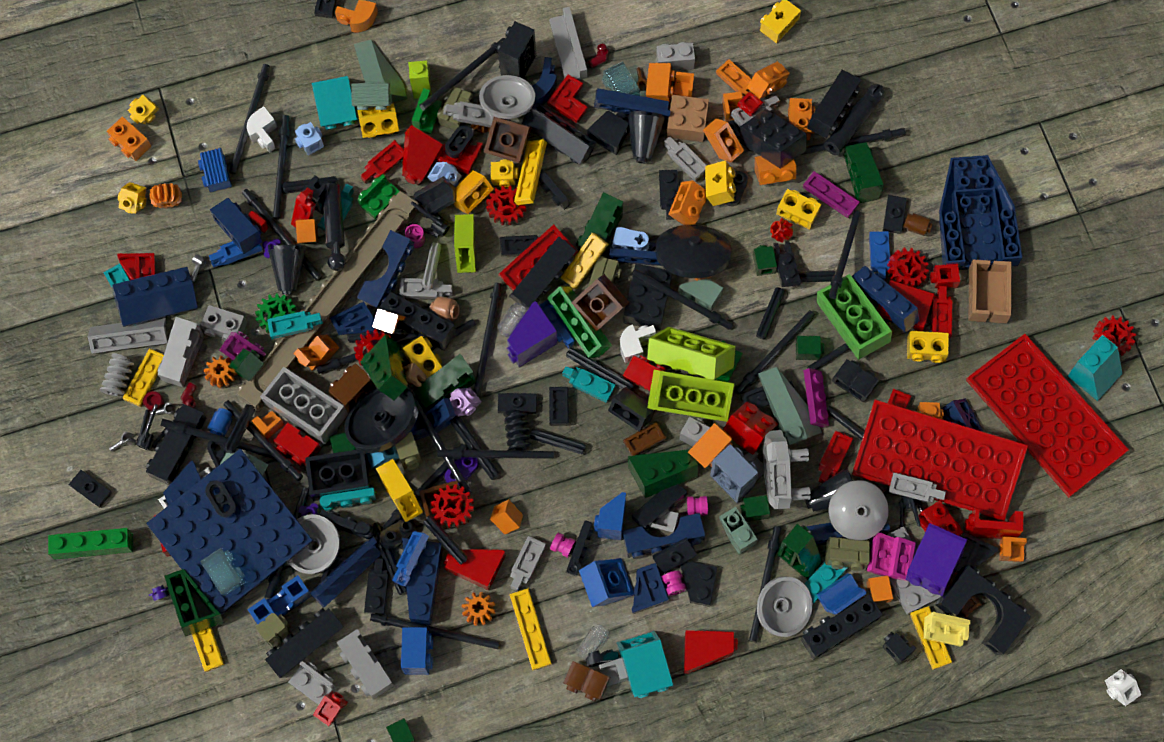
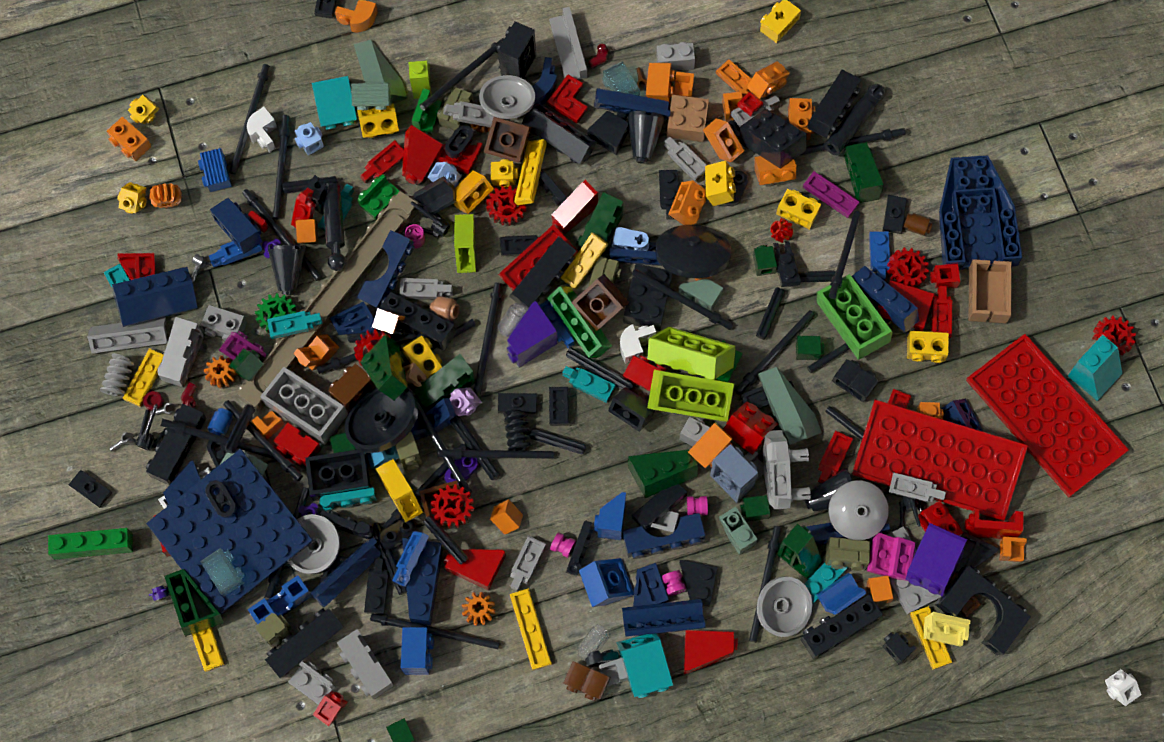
(431, 266): light grey axle -> none
(575, 207): none -> slope
(644, 439): reddish brown plate -> none
(662, 617): none -> dark blue fence
(674, 555): black plate -> none
(816, 398): magenta plate -> none

